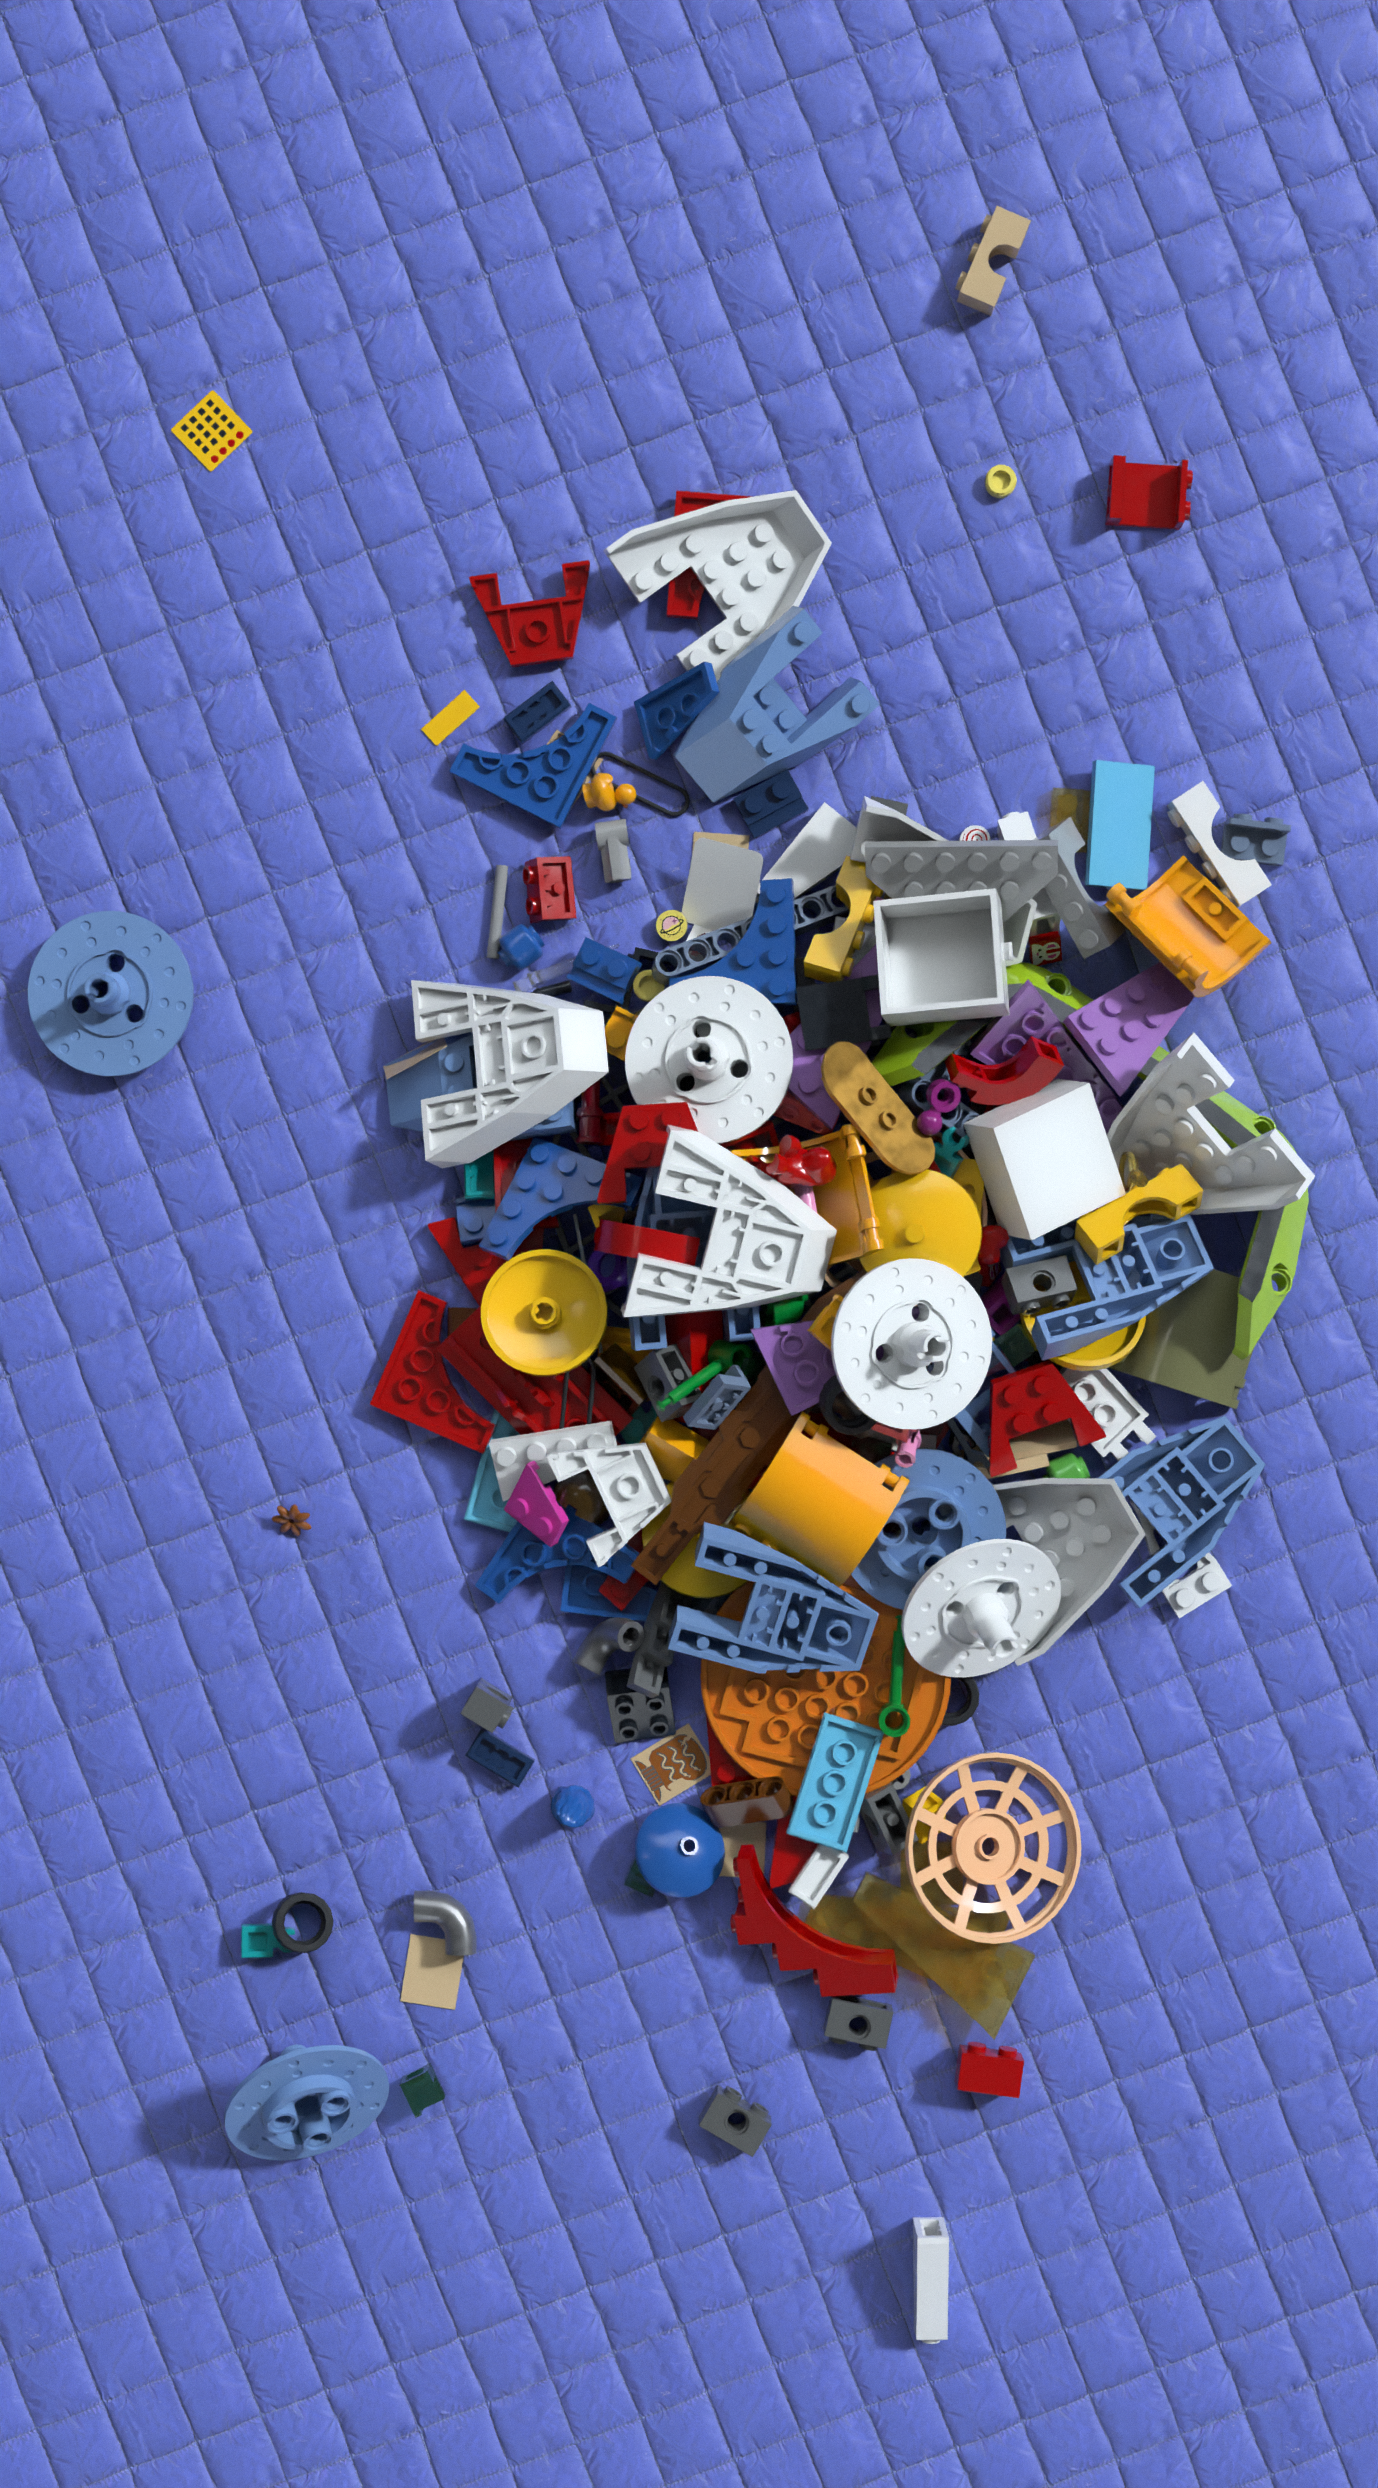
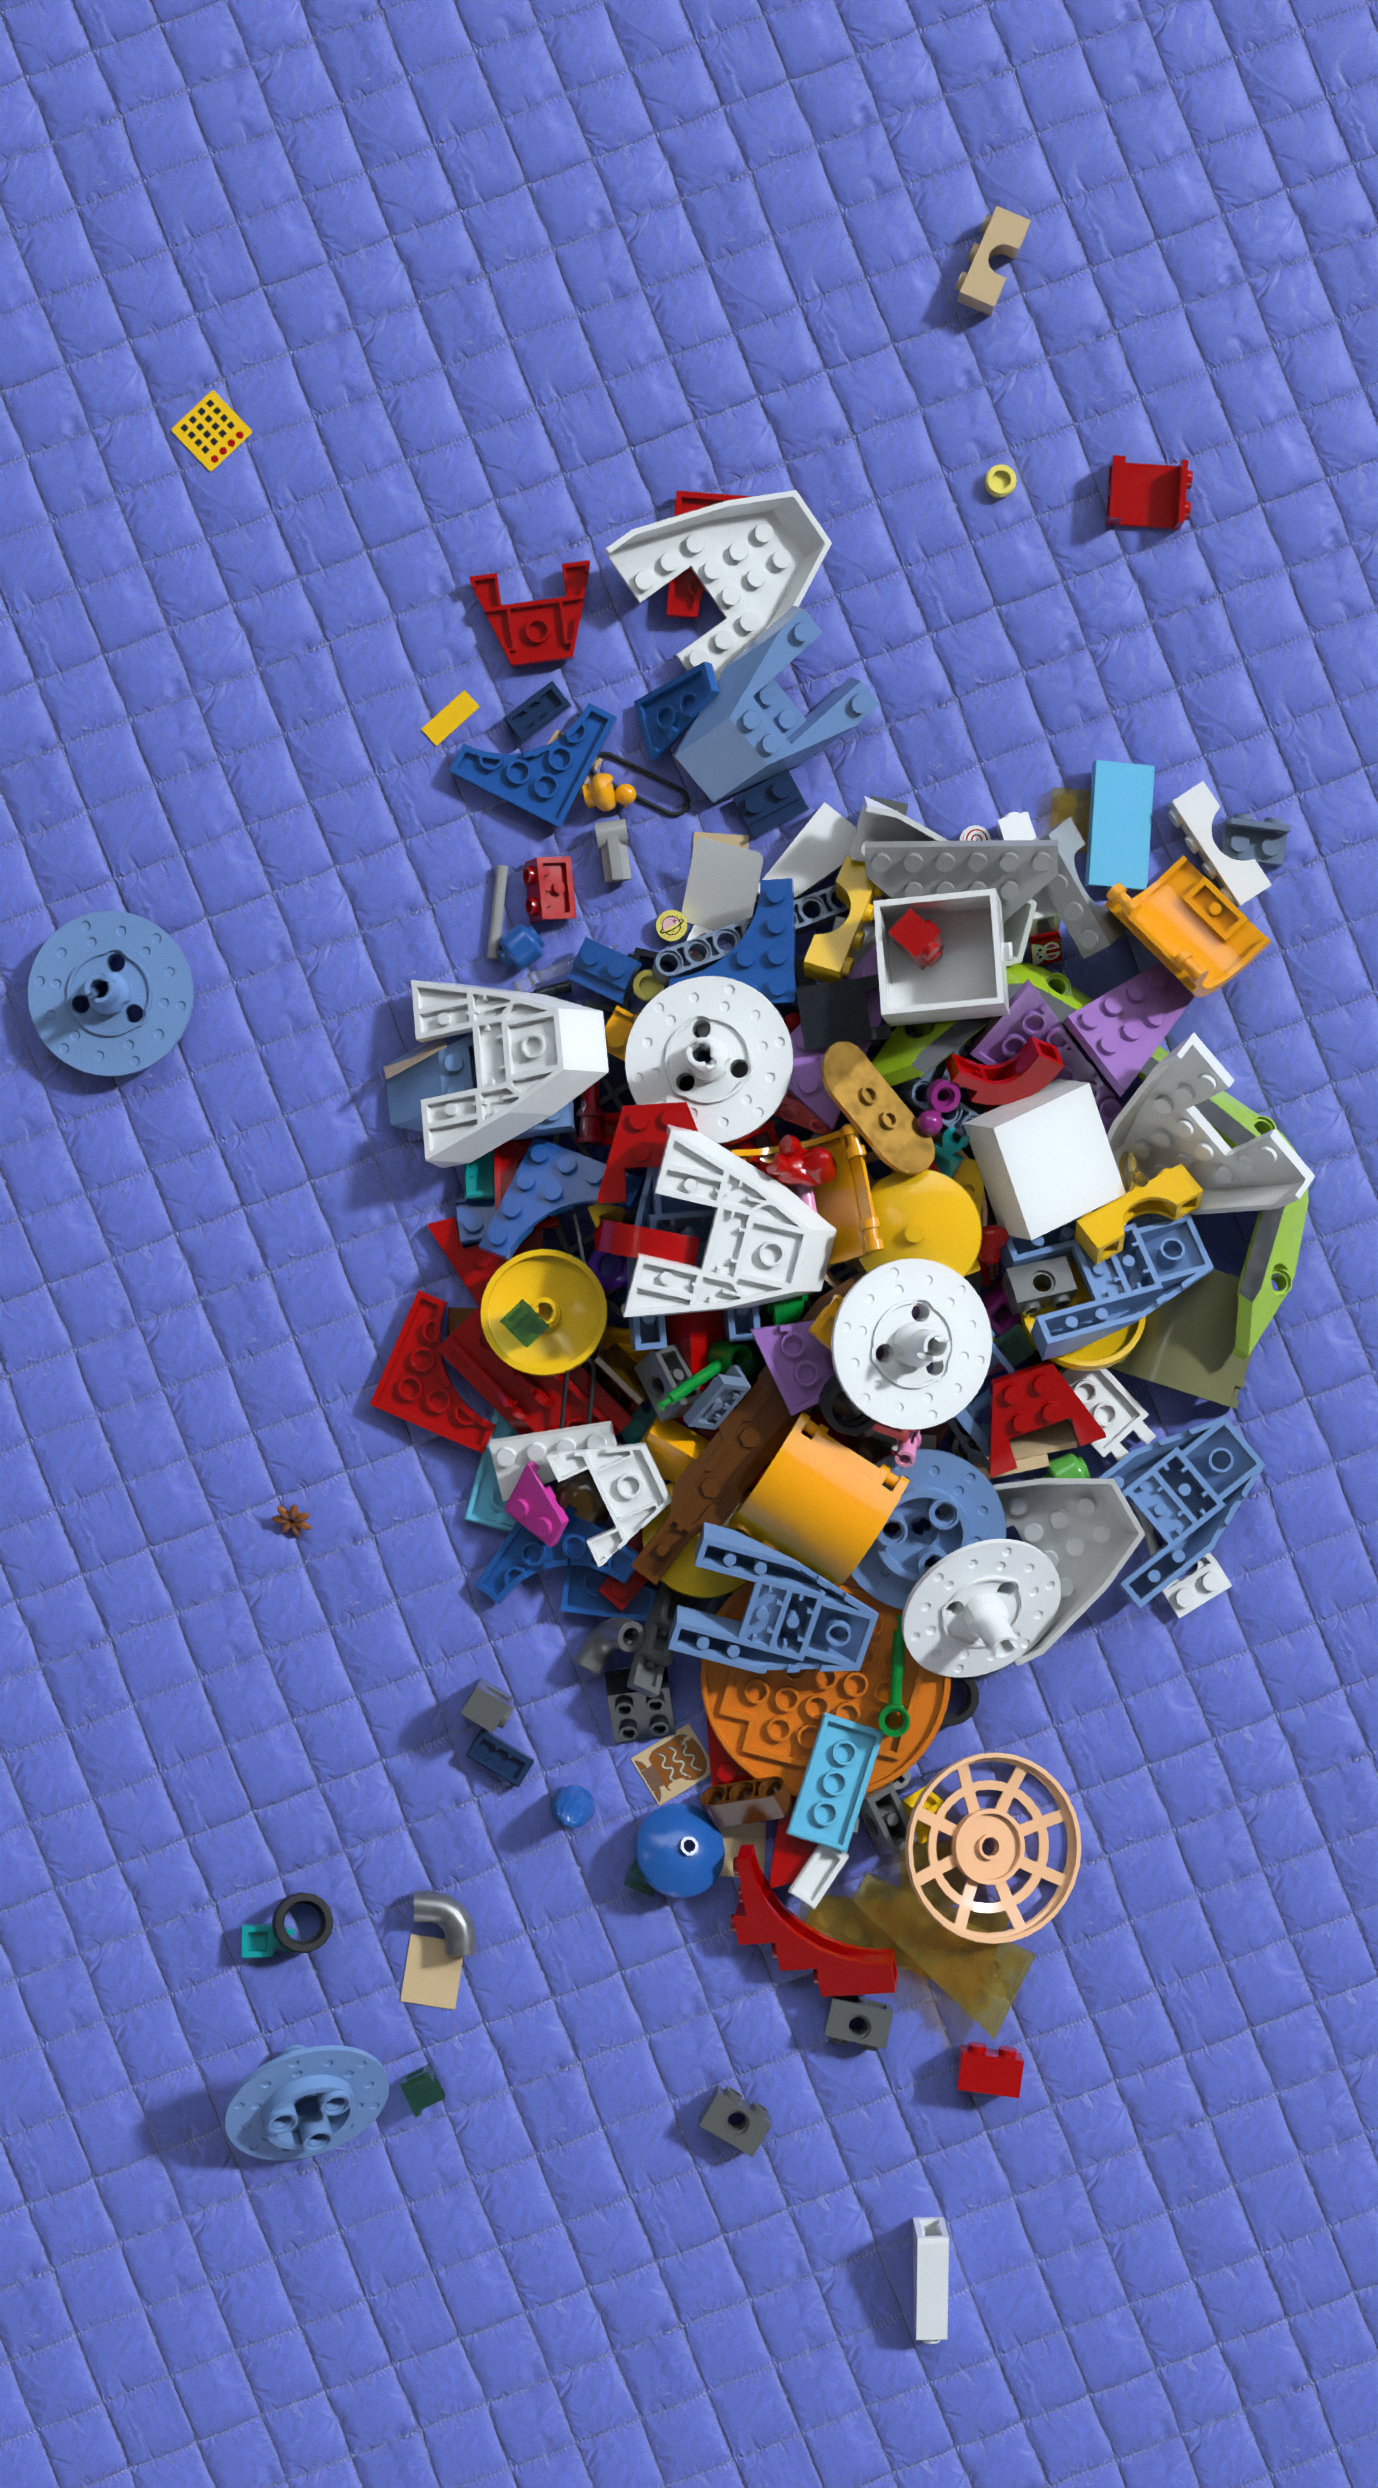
(525, 1323): none -> clear green panel
(917, 939): none -> red brick

